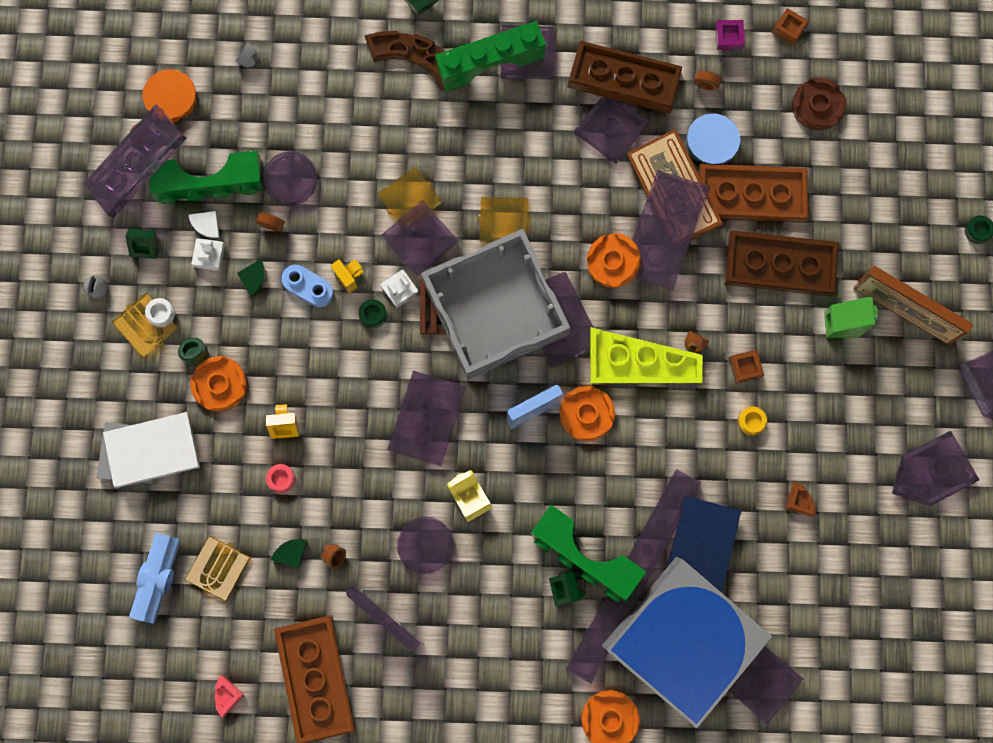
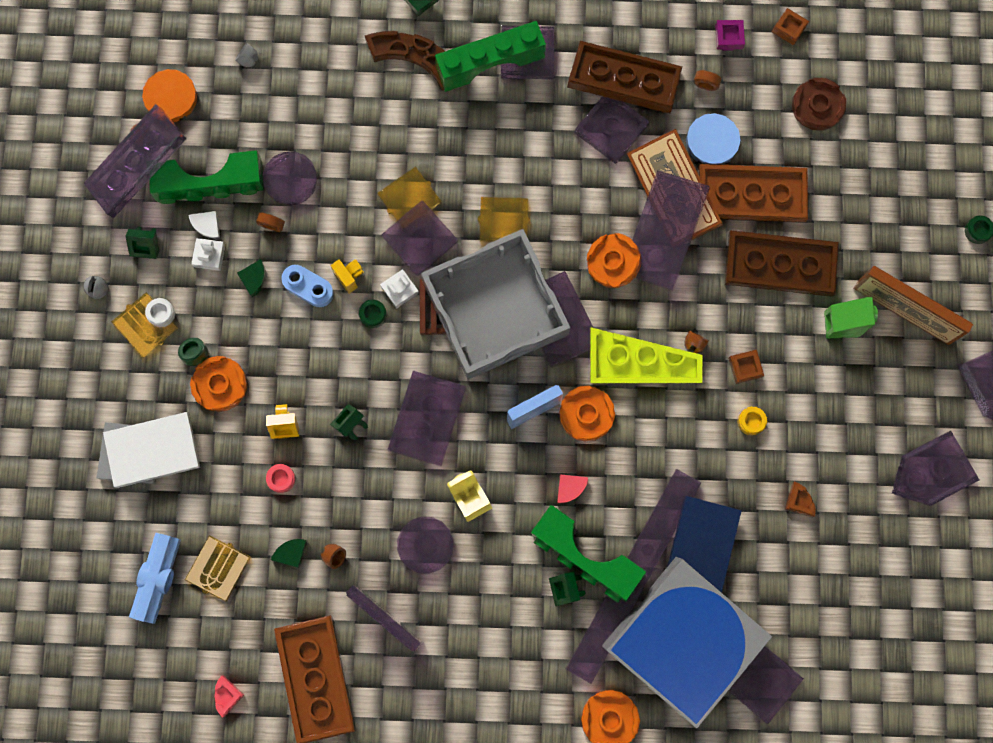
(347, 420): none -> dark green tile
(570, 487): none -> coral tile

